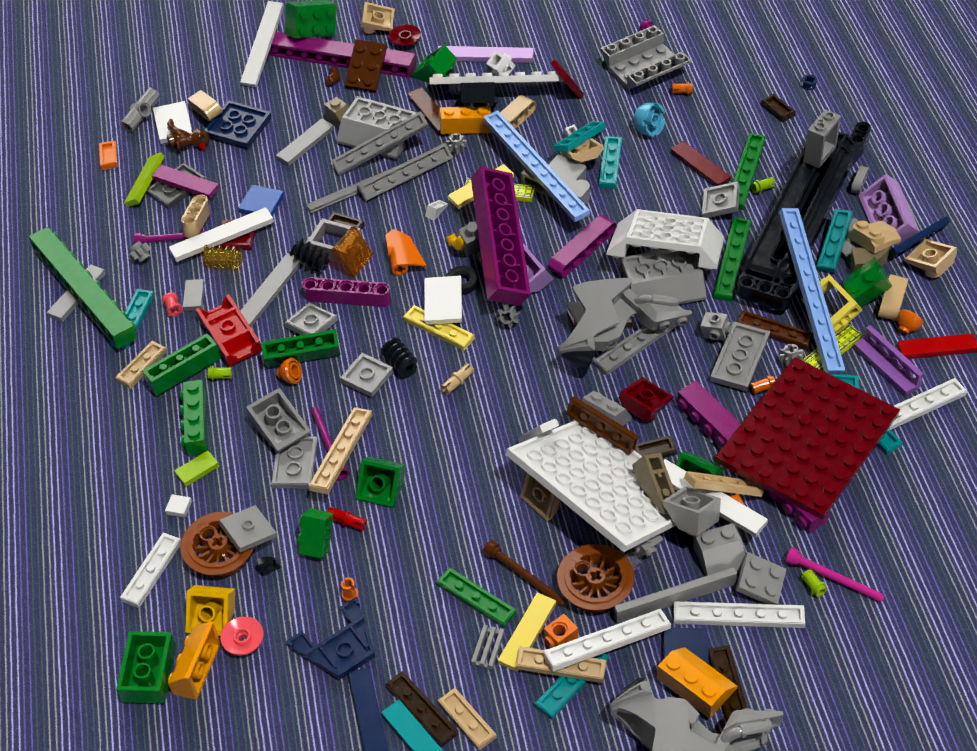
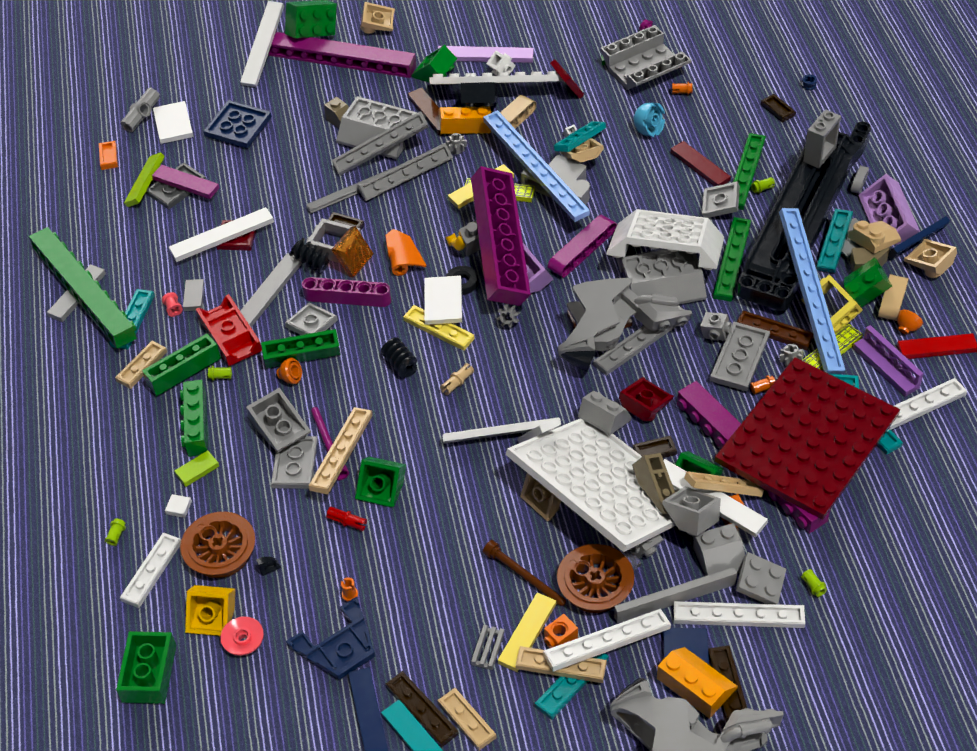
(115, 531): none -> lime pin
(139, 251): light grey gear -> none
(159, 238): magenta piece -> none
(181, 138): reddish brown animal -> none
(195, 216): tan beam -> none
(195, 661): light orange slope -> none
(205, 105): tan beam -> none
(223, 258): clear yellow piece -> none
(247, 528): light grey plate -> none
(259, 198): tile -> none
(305, 142): tile -> none
(315, 533): green brick -> none
(333, 77): reddish brown arm -> none
(366, 65): reddish brown plate -> none
(366, 374): light grey plate -> none
(405, 35): dark red dish -> none
(435, 209): white piece -> none
(476, 597): green tile -> none
(494, 431): none -> white tile
(602, 425): reddish brown tile -> none
(610, 162): teal tile -> none
(795, 558): dark pink piece -> none

